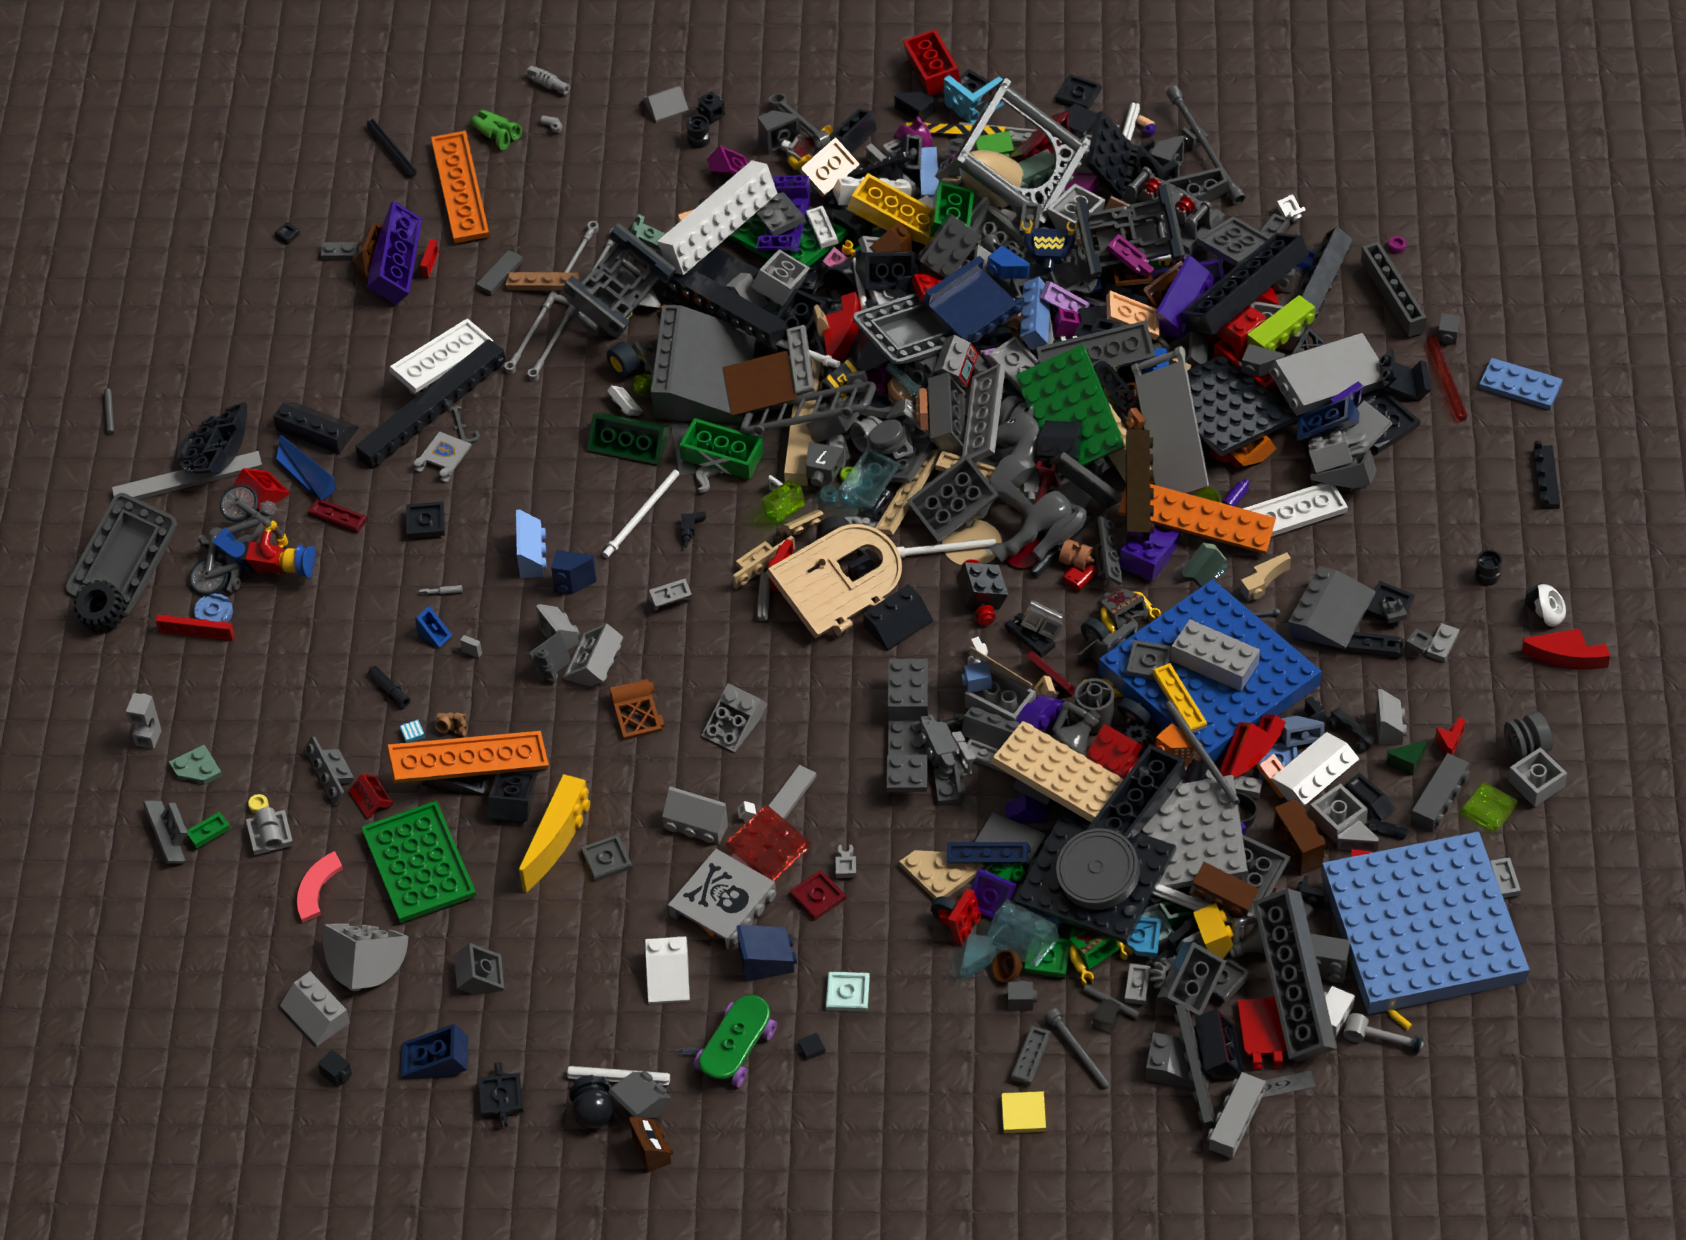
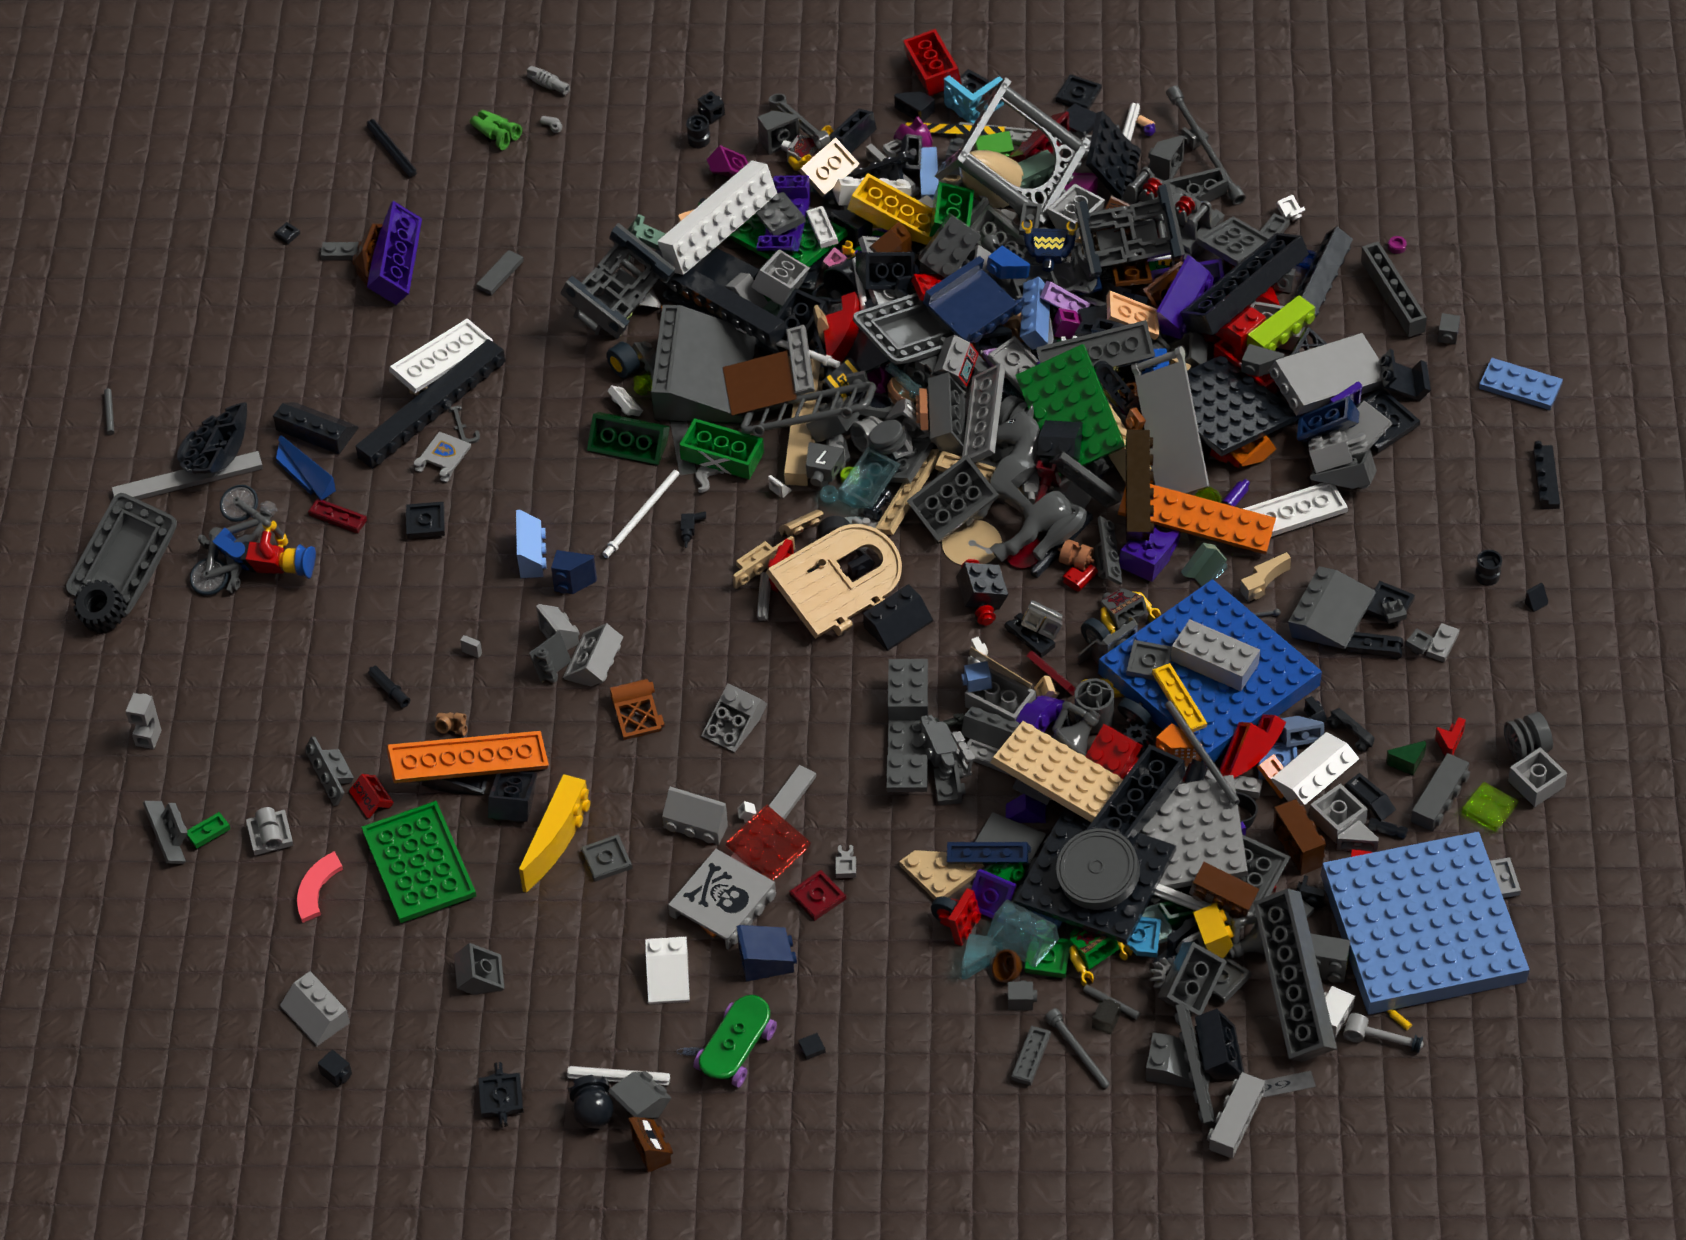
(195, 627): red plate -> none
(196, 766): sand green plate -> none
(214, 608): medium blue tile -> none
(257, 802): light yellow tile -> none
(264, 485): red slope -> none
(363, 955): light grey brick -> none
(412, 731): medium azure tile -> none
(429, 258): red tile -> none
(432, 628): blue slope -> none
(435, 1054): dark blue slope -> none
(442, 590): light grey piece -> none
(460, 187): orange plate -> none
(538, 280): medium nougat plate -> none
(553, 296): light grey bar -> none
(666, 104): light grey slope -> none
(669, 593): light grey hinge -> none
(783, 501): clear neon green brick -> none
(847, 991): light aqua tile -> none
(945, 547): white bar -> none
(1023, 1112): light yellow tile -> none
(1130, 256): magenta hinge -> none
(1137, 984): light grey plate -> none
(1145, 159): black panel -> none
(1261, 1031): red tile -> none
(1389, 719): light grey slope -> none
(1447, 378): clear red axle -> none
(1550, 605): white hat -> none
(1566, 650): red slope -> none

